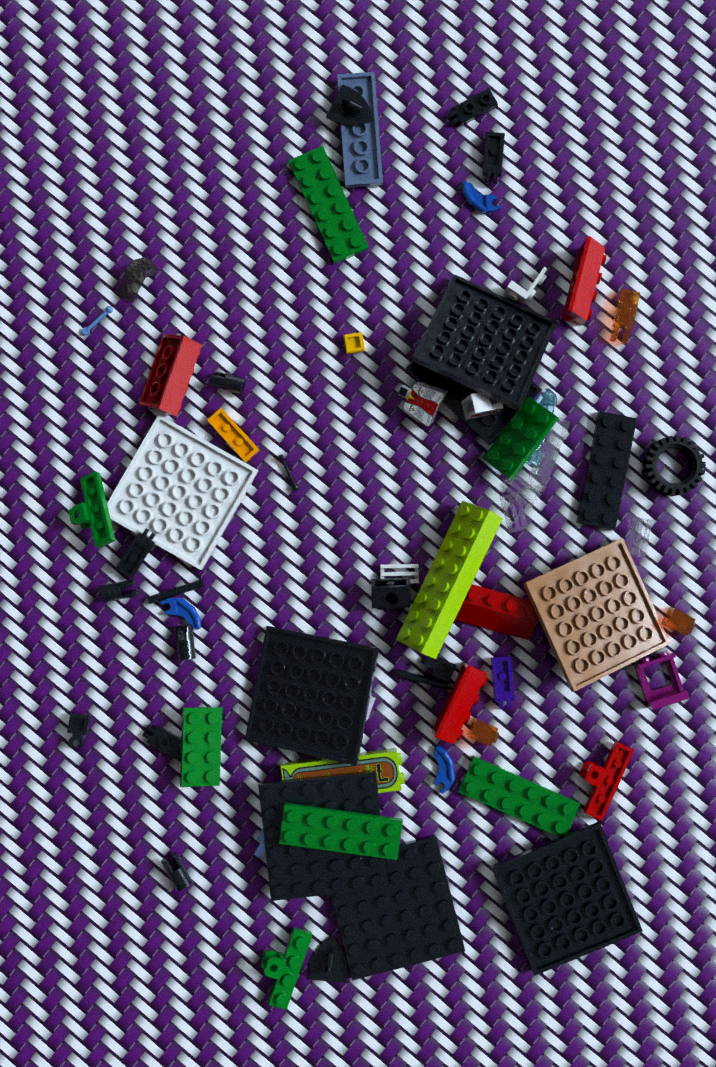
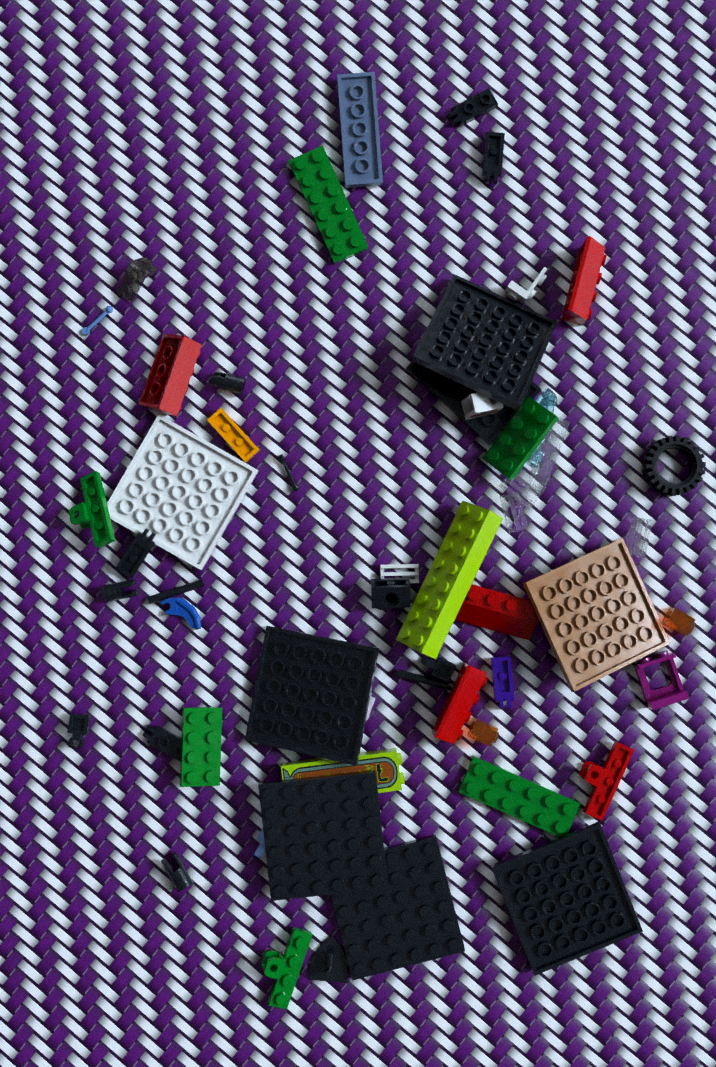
(185, 642): black hinge -> none
(341, 831): green plate -> none
(349, 108): black shield -> none
(354, 343): yellow tile -> none
(423, 401): torso -> none
(446, 769): blue piece -> none
(480, 202): blue piece -> none
(606, 470): black plate -> none
(625, 314): clear orange hinge -> none

